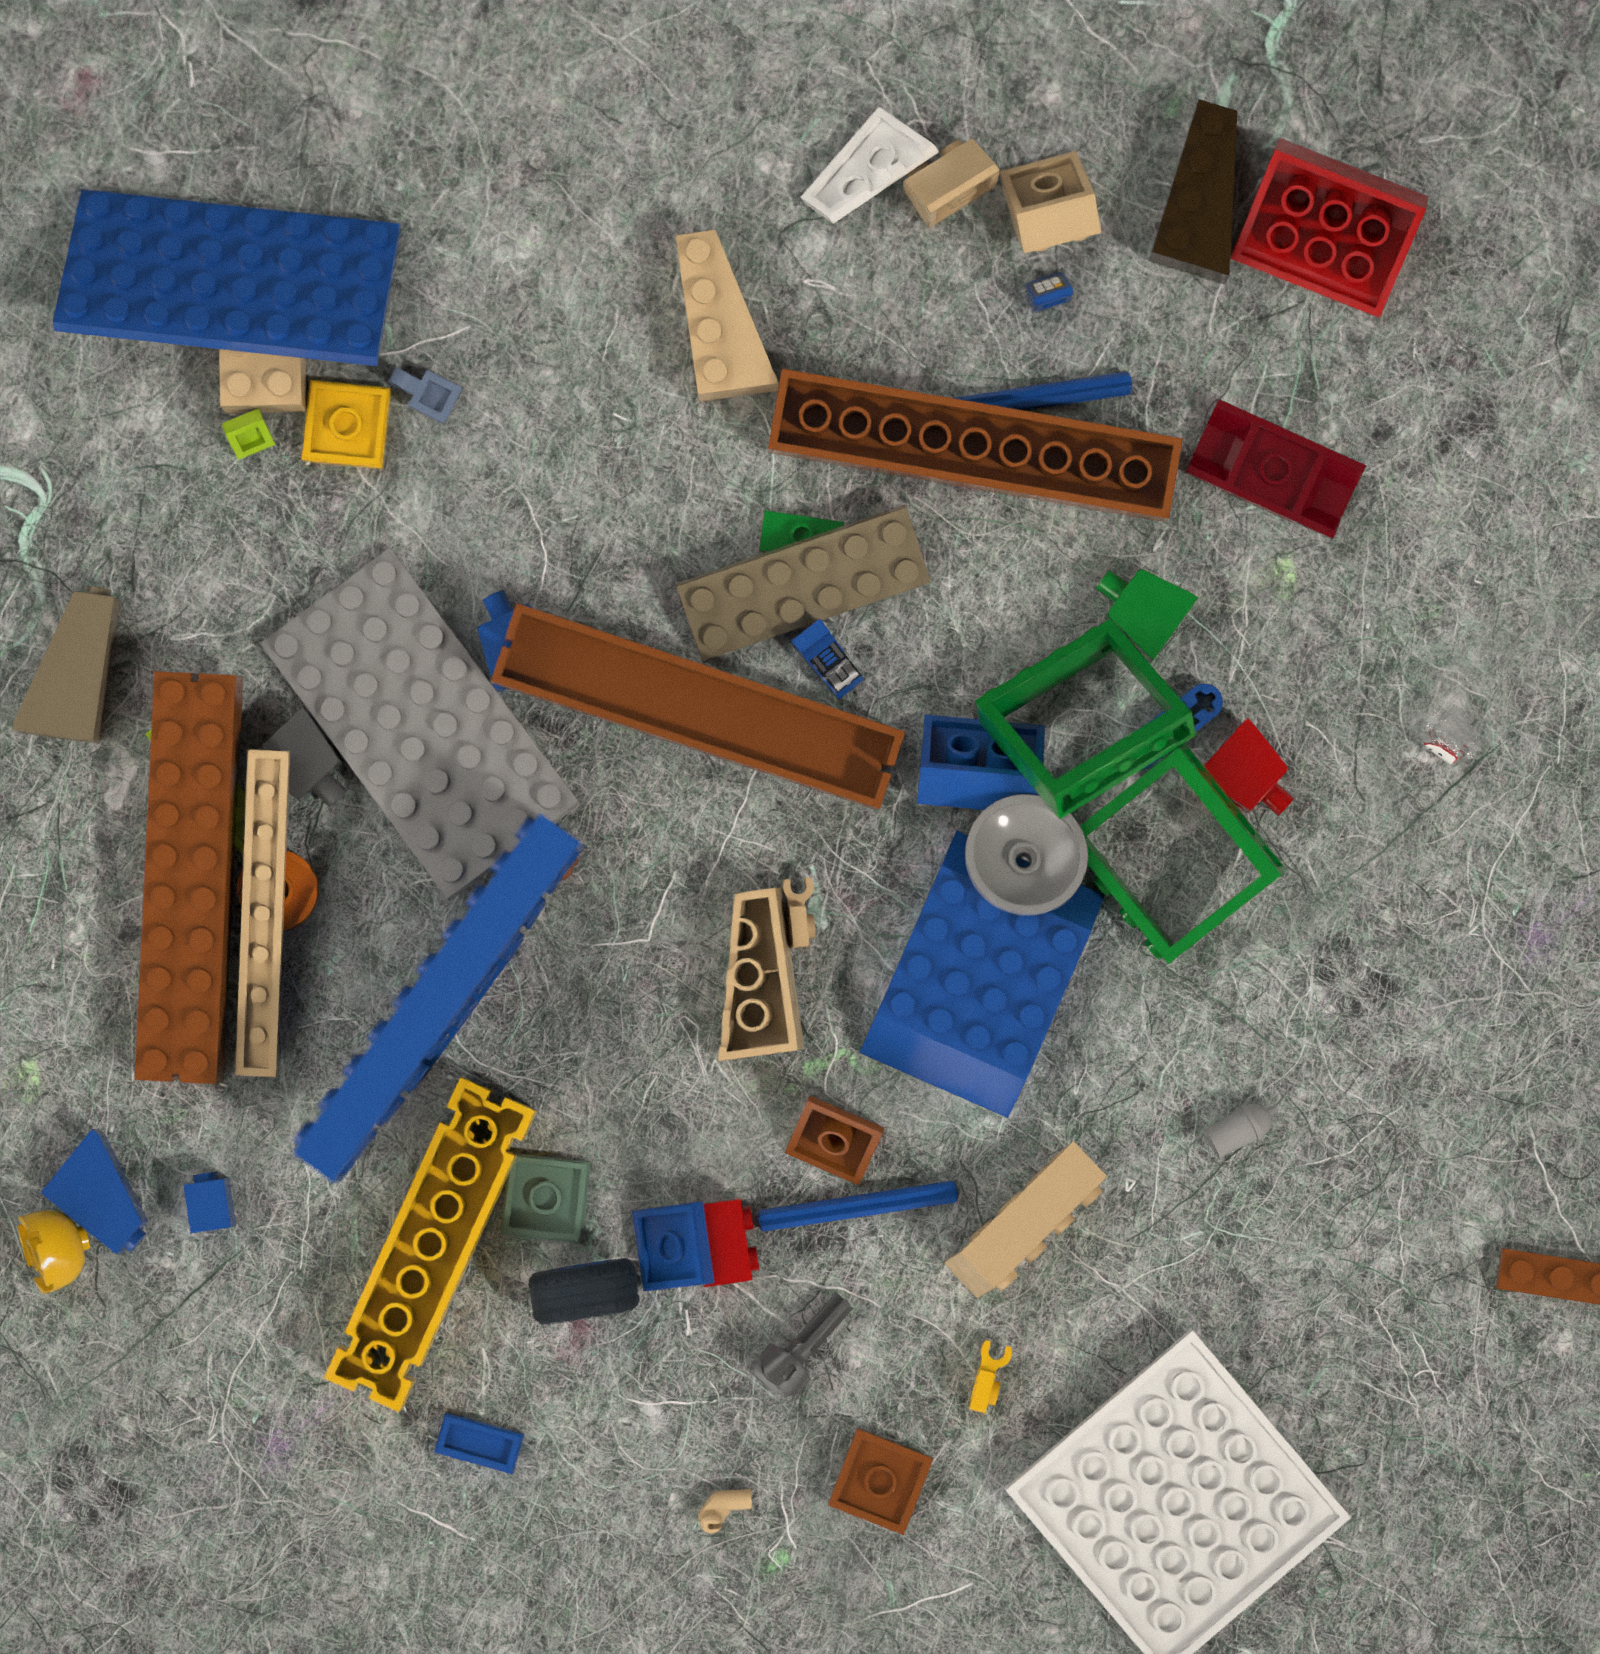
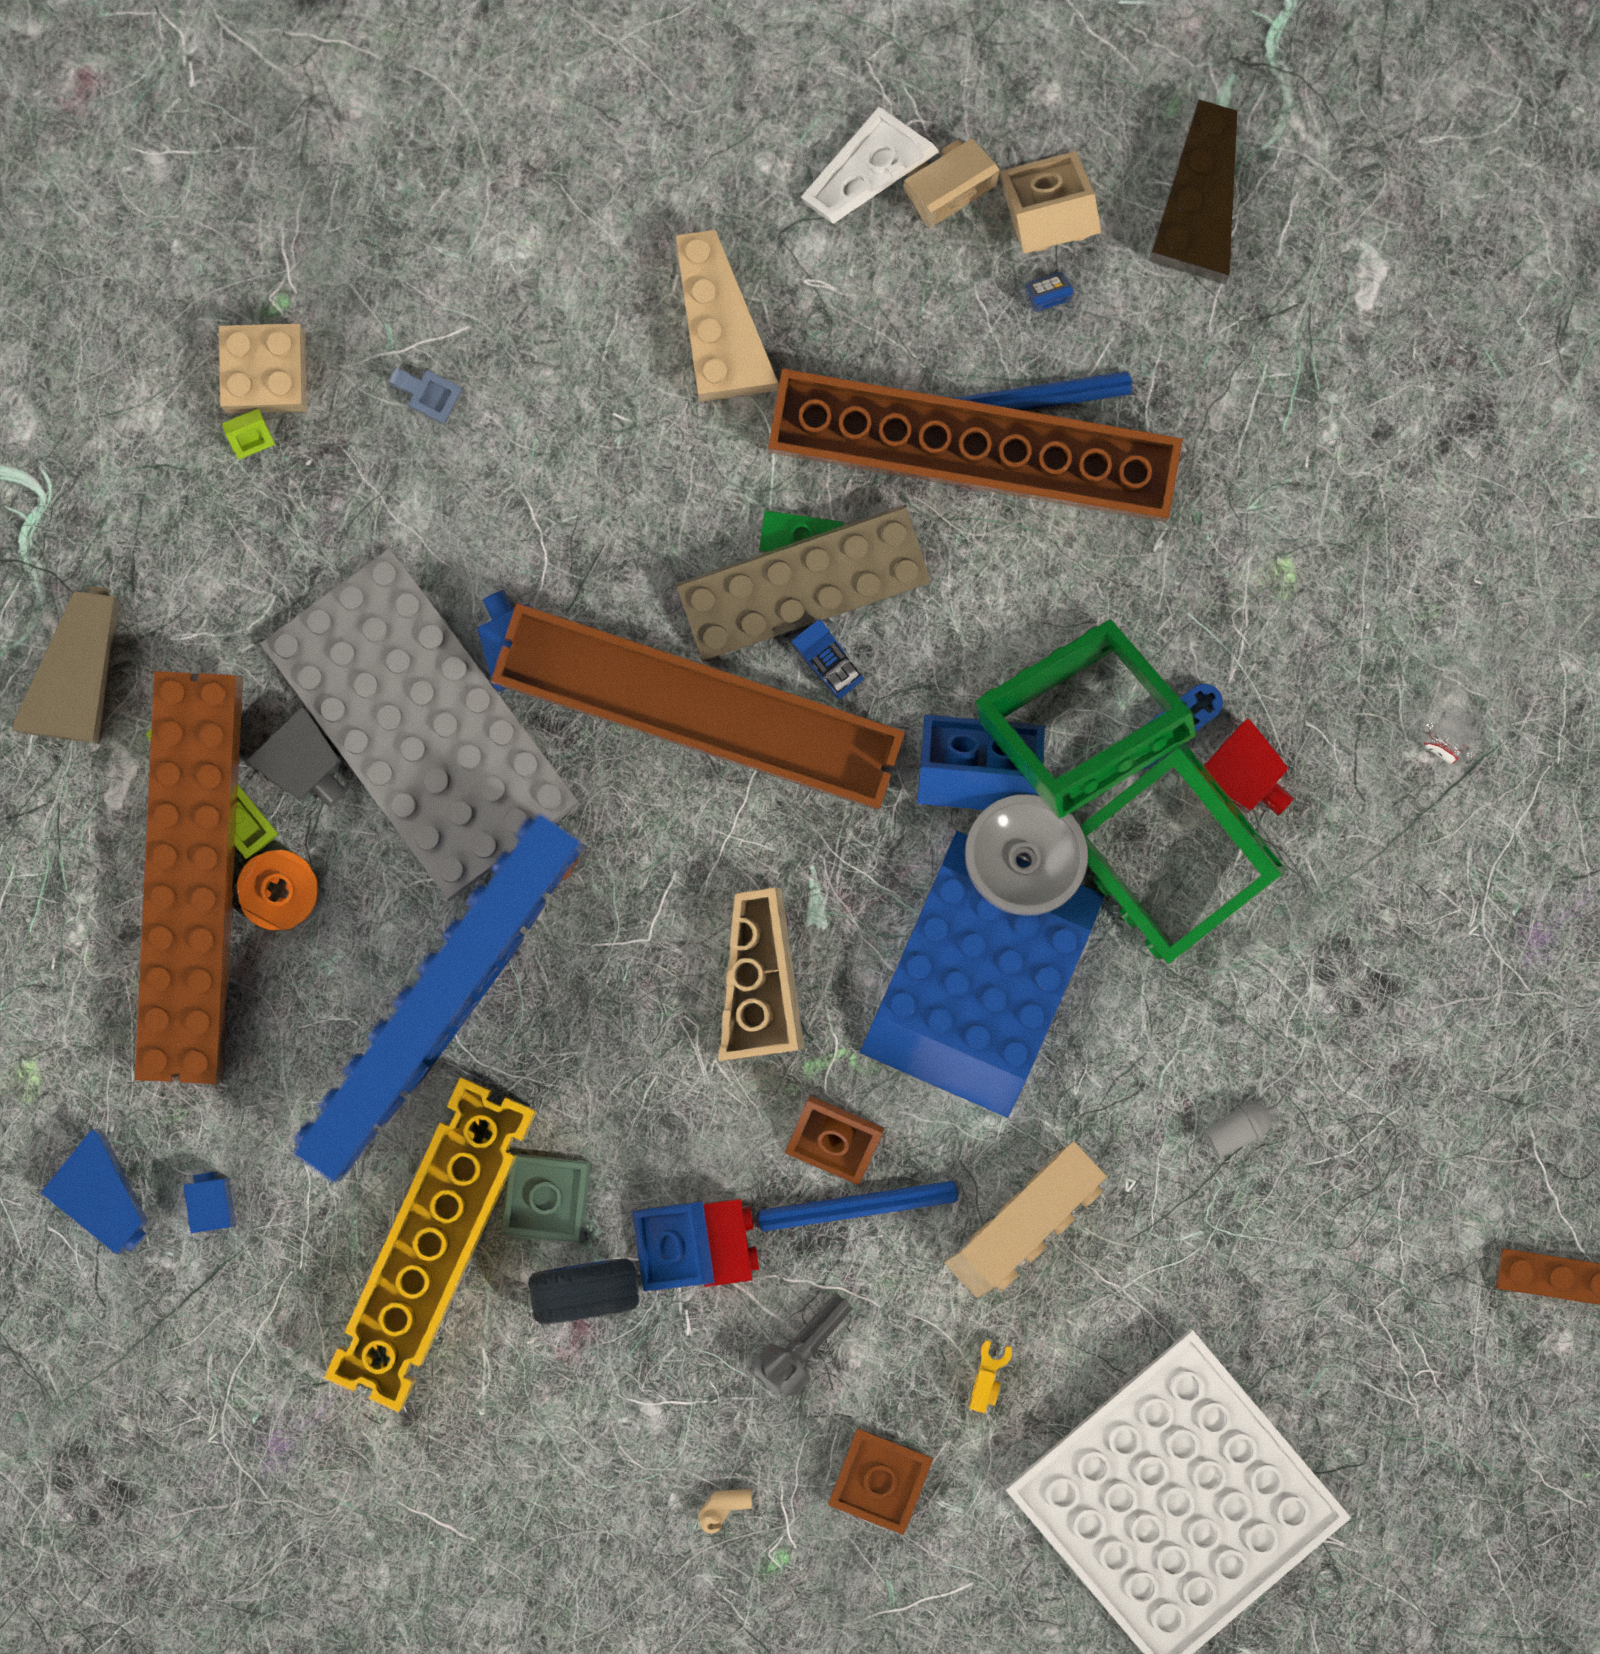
(52, 1248): yellow cylinder -> none
(227, 277): blue plate -> none
(262, 912): tan plate -> none
(346, 424): yellow tile -> none
(479, 1443): blue tile -> none
(799, 923): tan plate -> none
(1146, 609): green torso -> none
(1275, 469): dark red piece -> none
(1330, 227): red slope -> none

